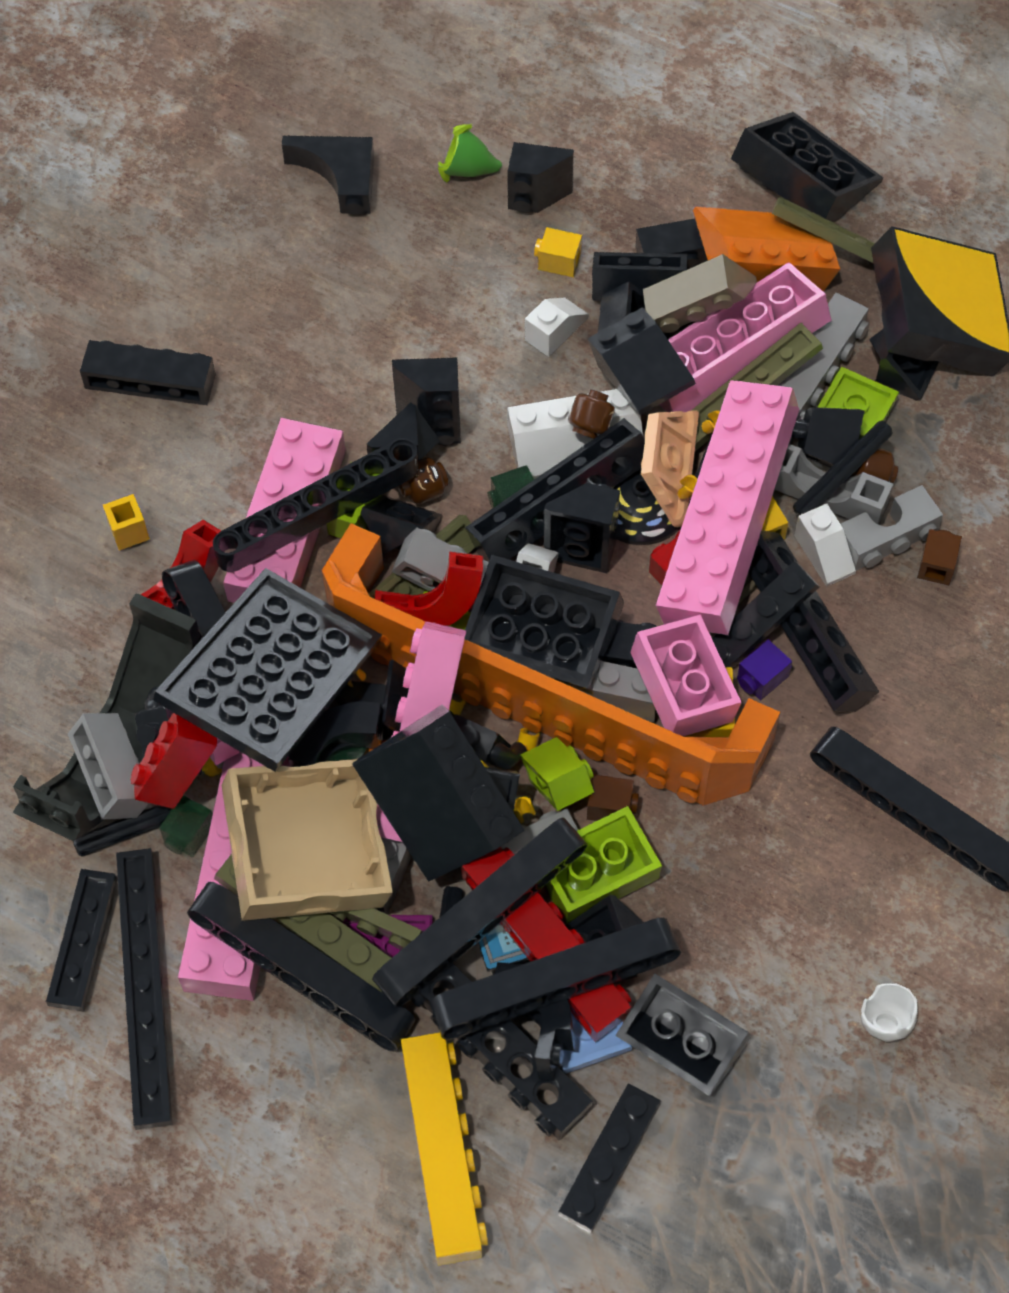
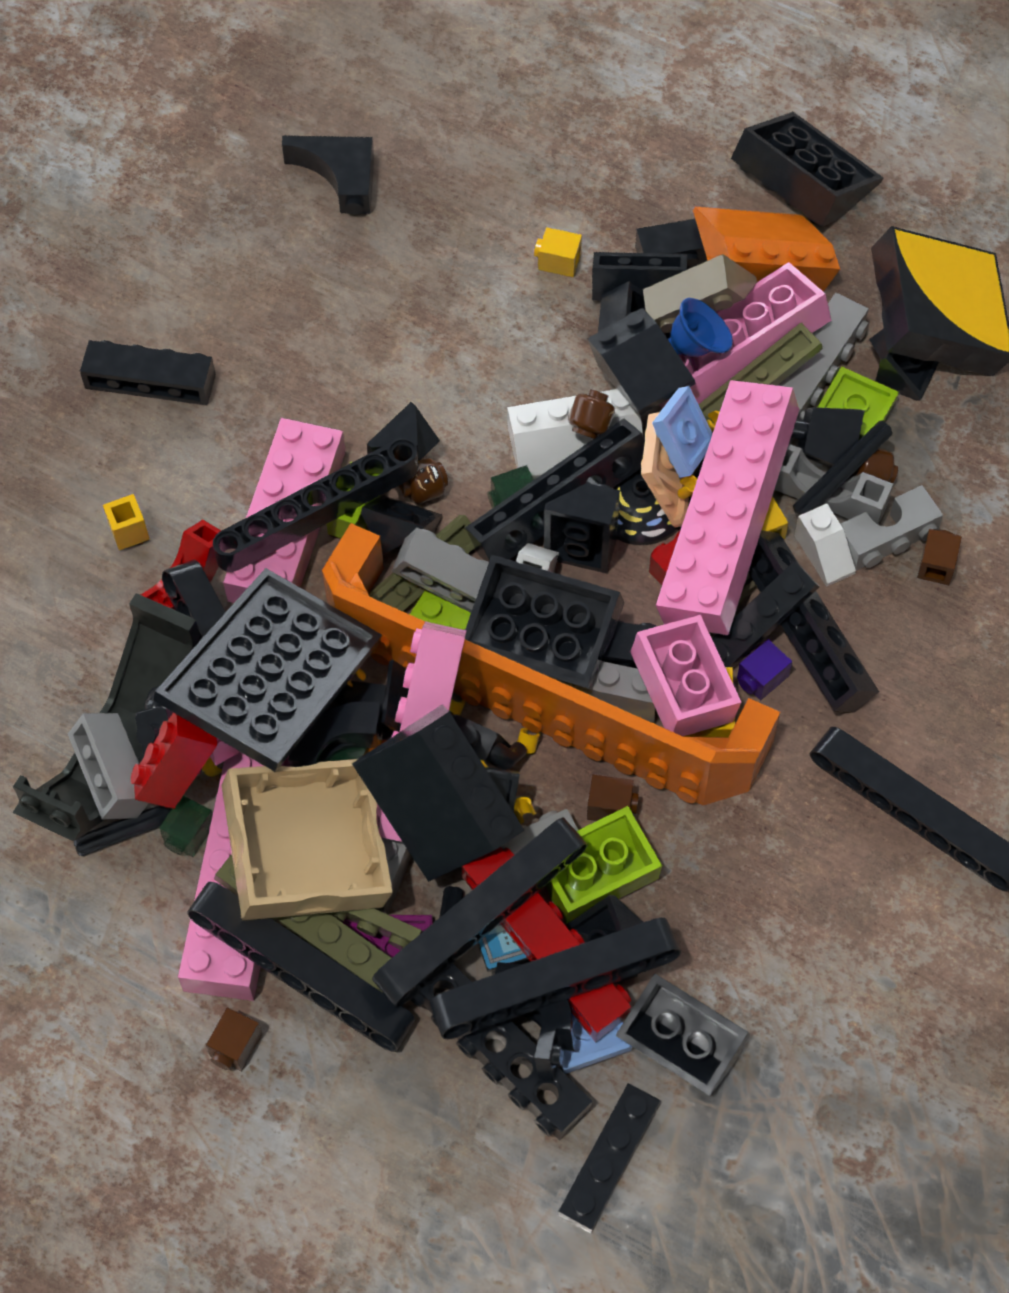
(81, 940): black plate -> none
(143, 990): black plate -> none
(233, 1040): none -> reddish brown brick
(434, 390): black slope -> none
(441, 1149): yellow brick -> none
(449, 599): red arch -> none
(467, 156): bright green hat -> none
(538, 176): black slope -> none
(553, 323): white slope -> none
(558, 773): lime brick -> none
(683, 431): none -> light blue plate
(699, 330): none -> blue hat
(823, 228): olive tile -> none
(889, 1012): white hair -> none

